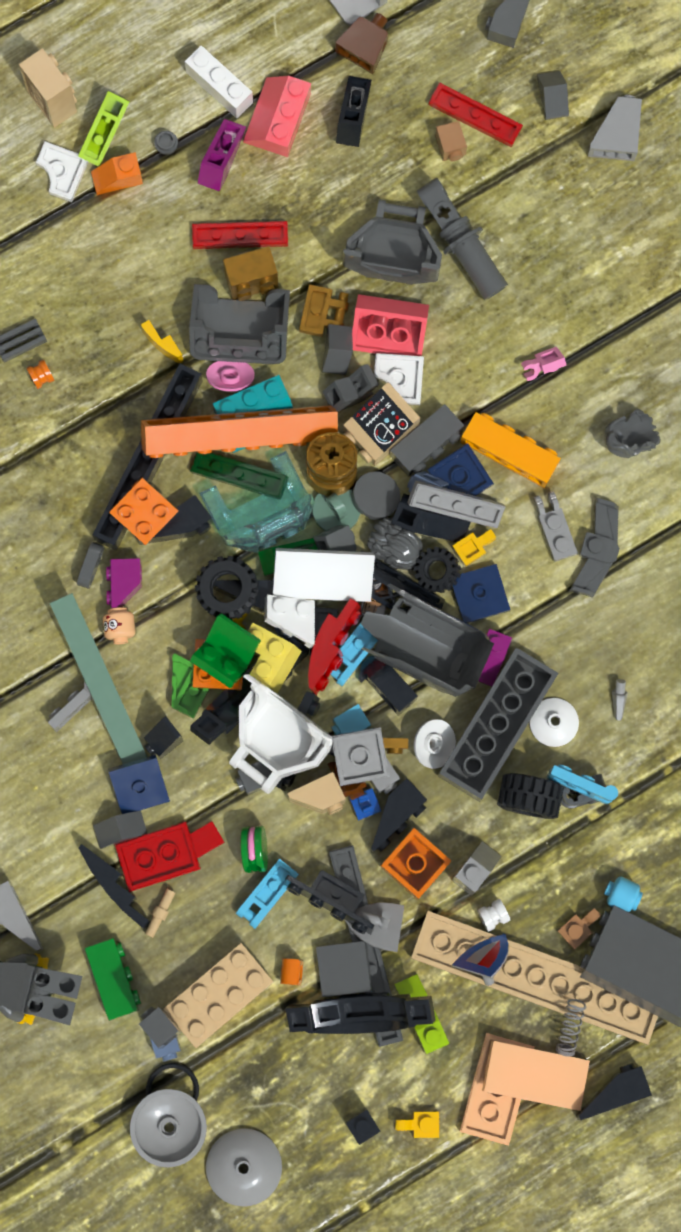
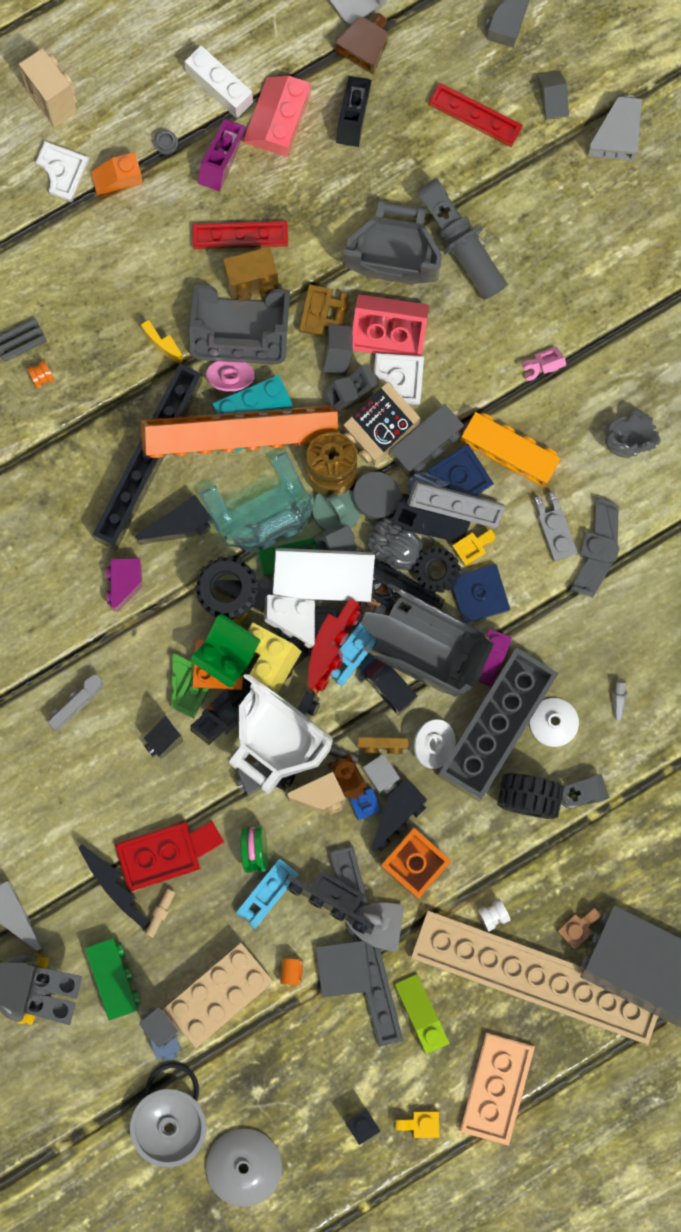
(90, 565): dark grey beam -> none
(97, 679): sand green tile -> none
(103, 128): lime slope -> none
(118, 625): light nougat head -> none
(120, 829): dark grey slope -> none
(139, 785): dark blue plate -> none
(143, 511): orange hinge -> none
(240, 474): dark green tile -> none
(350, 721): medium azure brick -> none
(360, 756): light grey tile -> none
(361, 1014): black piece -> none
(451, 141): medium nougat brick -> none
(476, 868): light grey slope -> none
(485, 958): shield -> none
(535, 1075): light nougat tile -> none
(559, 1047): light grey piece -> none
(584, 784): medium azure plate -> none
(620, 1090): black slope -> none
(623, 894): medium azure head -> none

